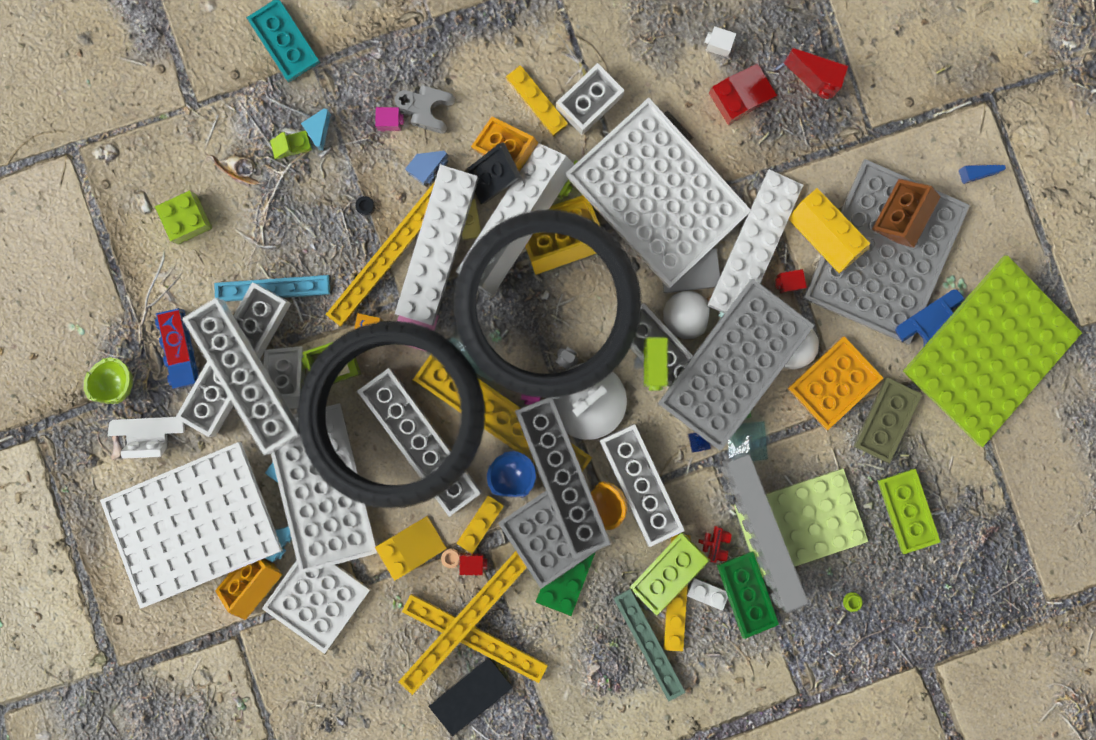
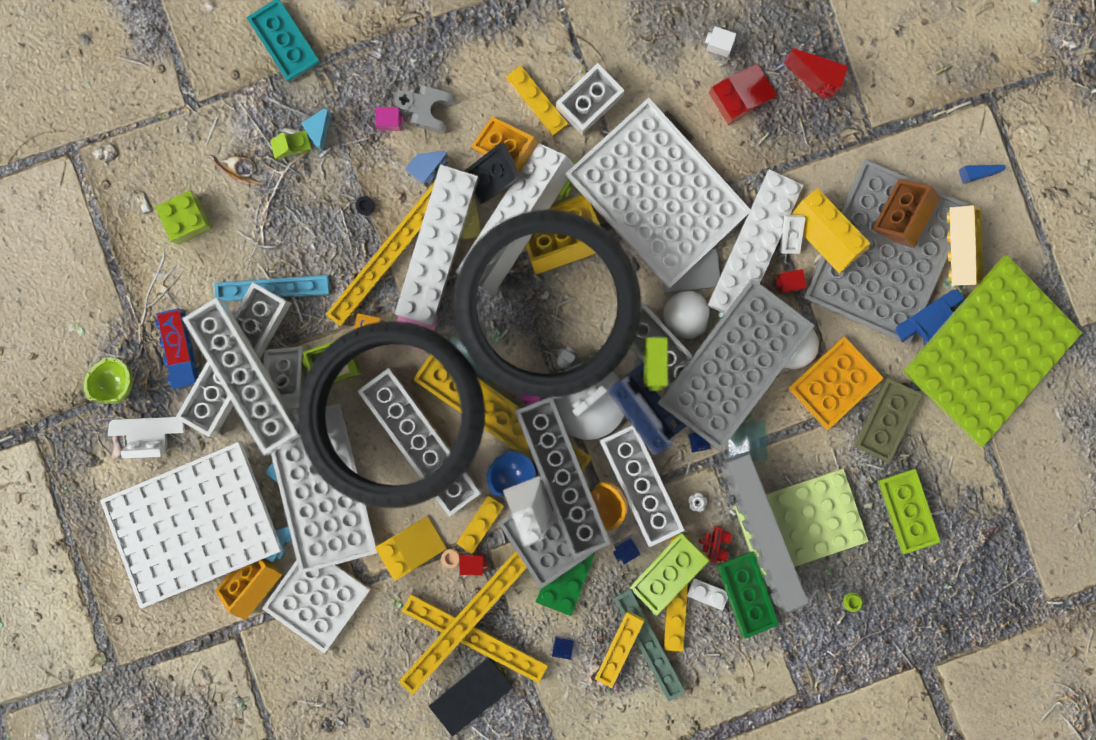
(529, 509): none -> white slope
(562, 647): none -> clear blue plate
(619, 649): none -> yellow plate
(625, 550): none -> clear blue brick
(643, 412): none -> dark blue hinge
(697, 497): none -> white plate
(792, 234): none -> white plate
(966, 245): none -> slope

